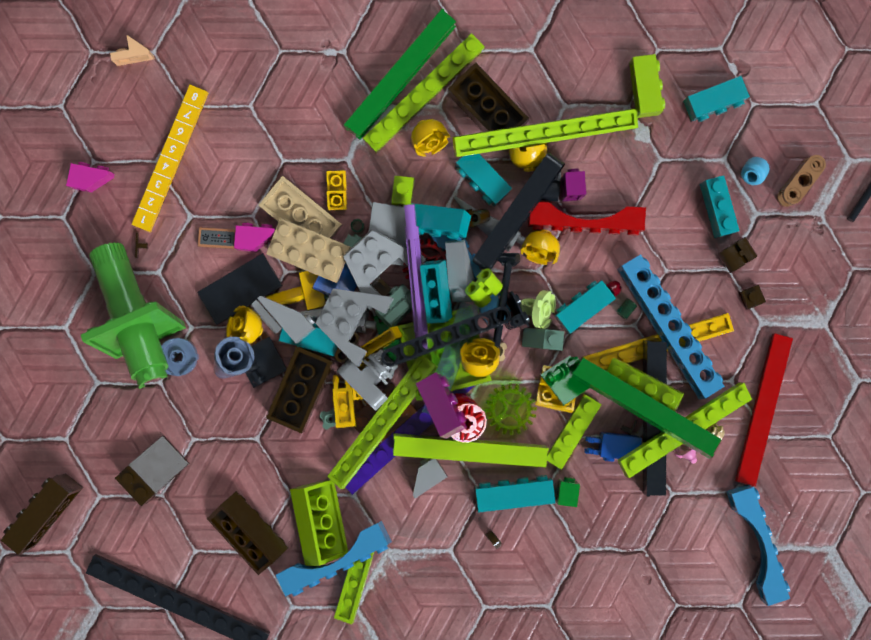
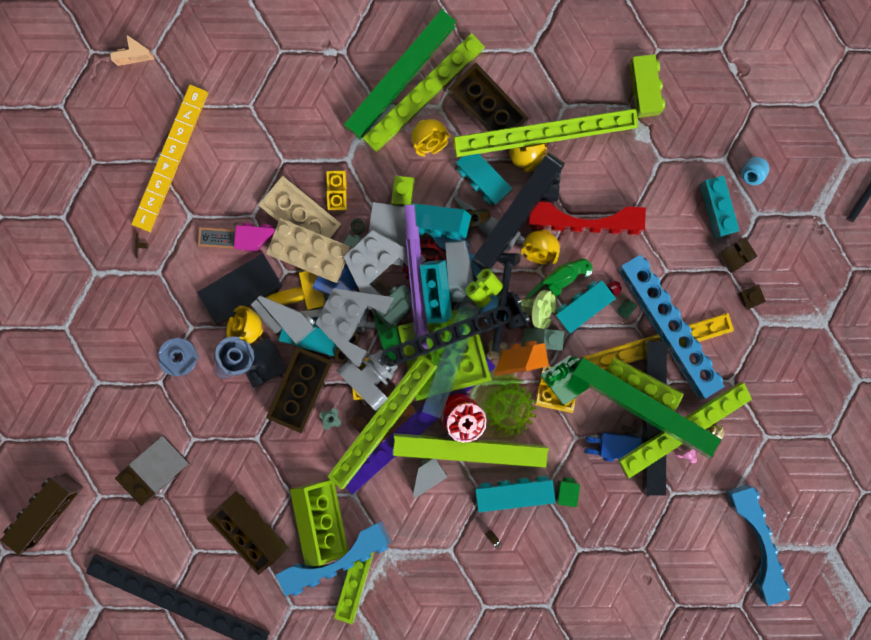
(86, 178): dark pink slope -> none
(133, 323): bright green piece -> none
(343, 404): yellow hinge -> none
(382, 341): yellow piece -> none
(441, 405): magenta brick -> none
(480, 357): yellow cylinder -> none
(522, 358): none -> orange slope
(563, 276): none -> green animal
(573, 185): magenta brick -> none
(573, 431): lime plate -> none
(716, 99): teal brick -> none
(764, 409): red tile -> none
(809, 171): medium nougat piece -> none

